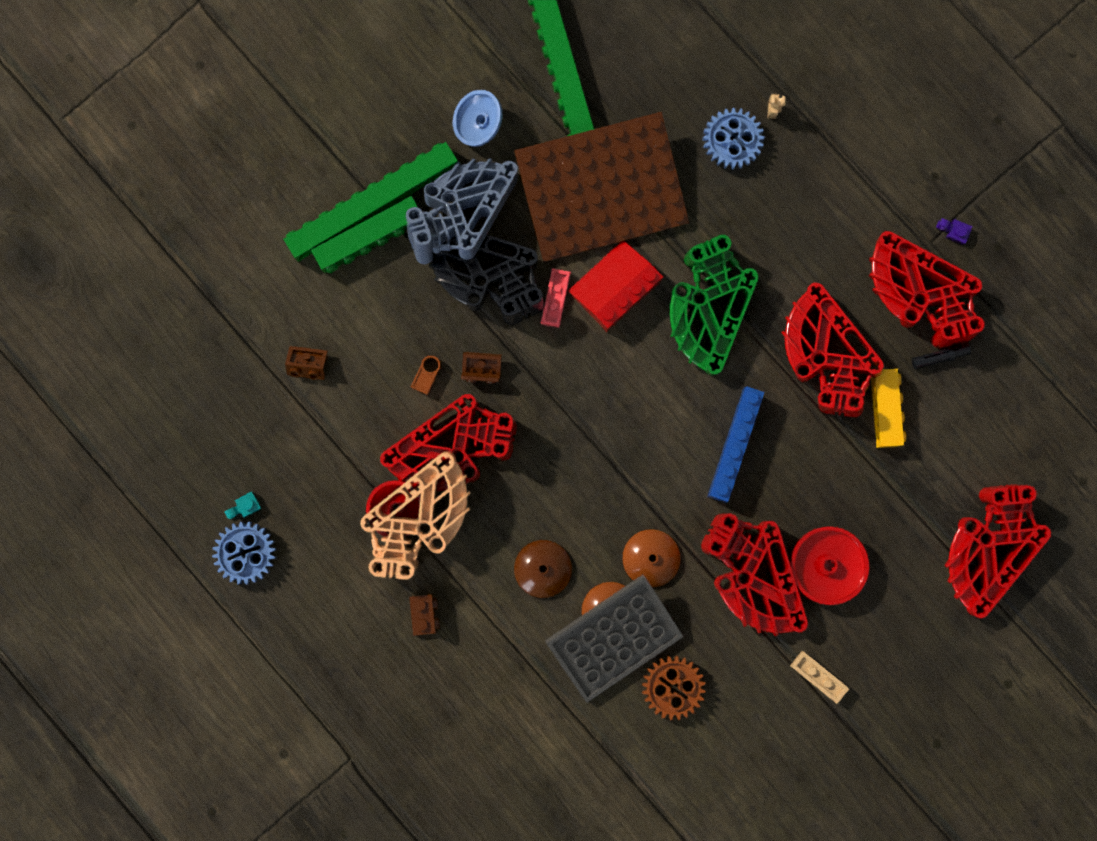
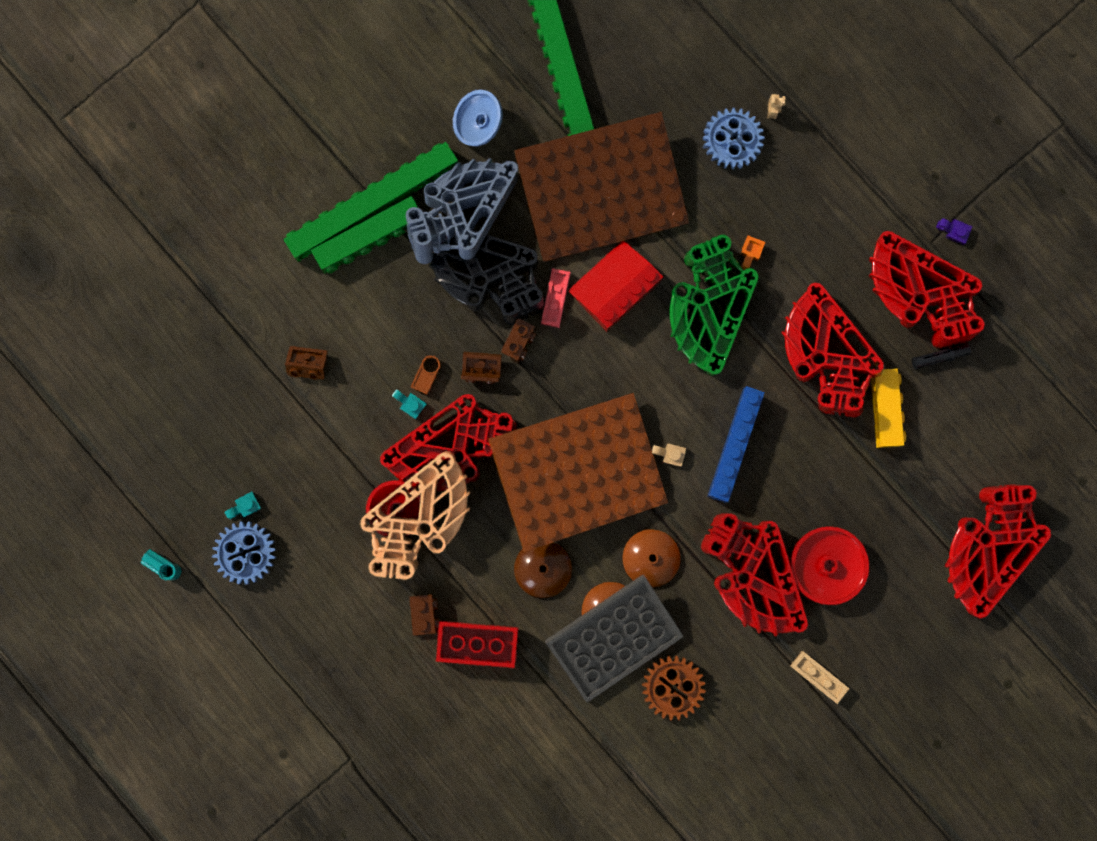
(160, 565): none -> teal piece
(411, 405): none -> teal plate
(477, 644): none -> red brick
(518, 339): none -> reddish brown bracket
(578, 471): none -> dark orange plate
(671, 455): none -> tan plate
(751, 250): none -> orange plate

